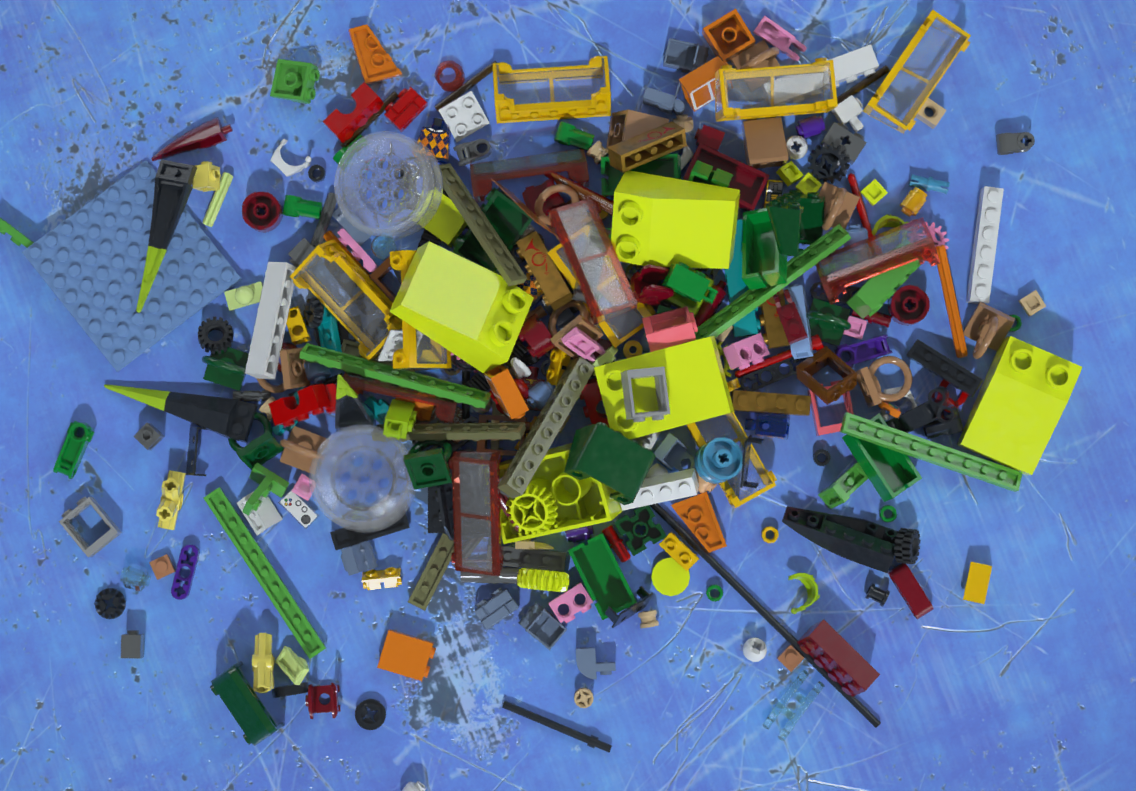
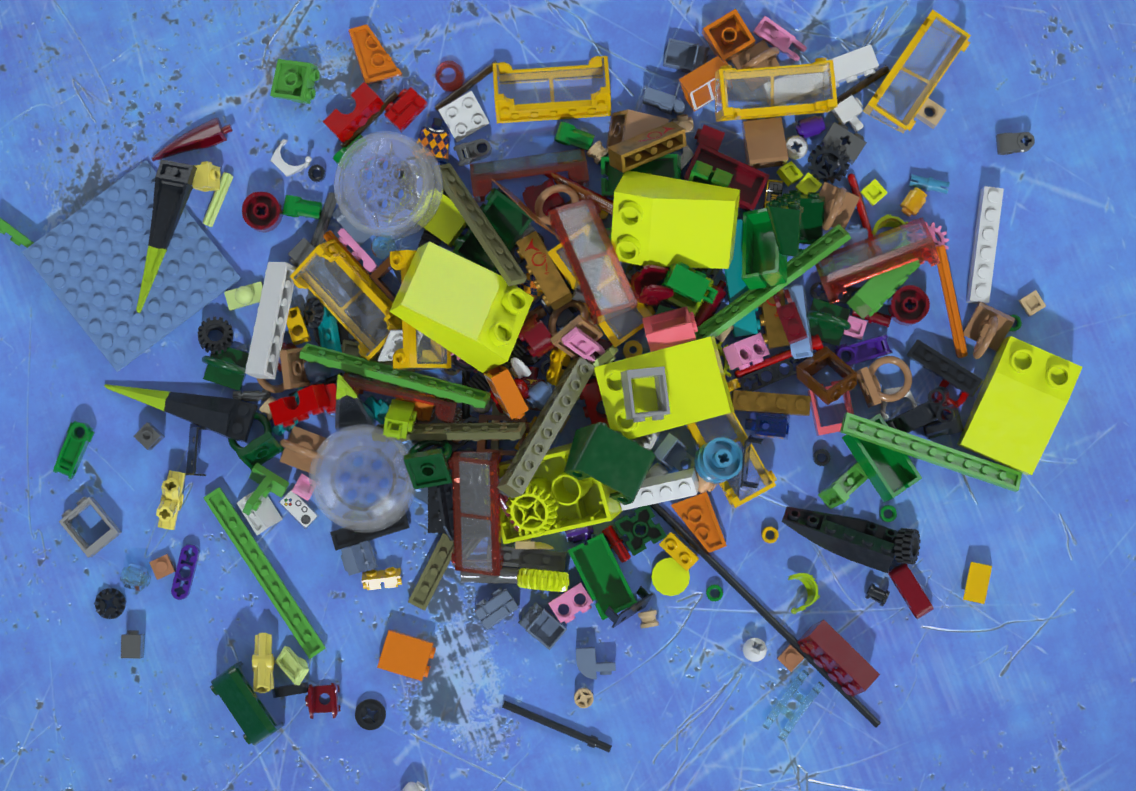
(893, 409): orange tile -> none

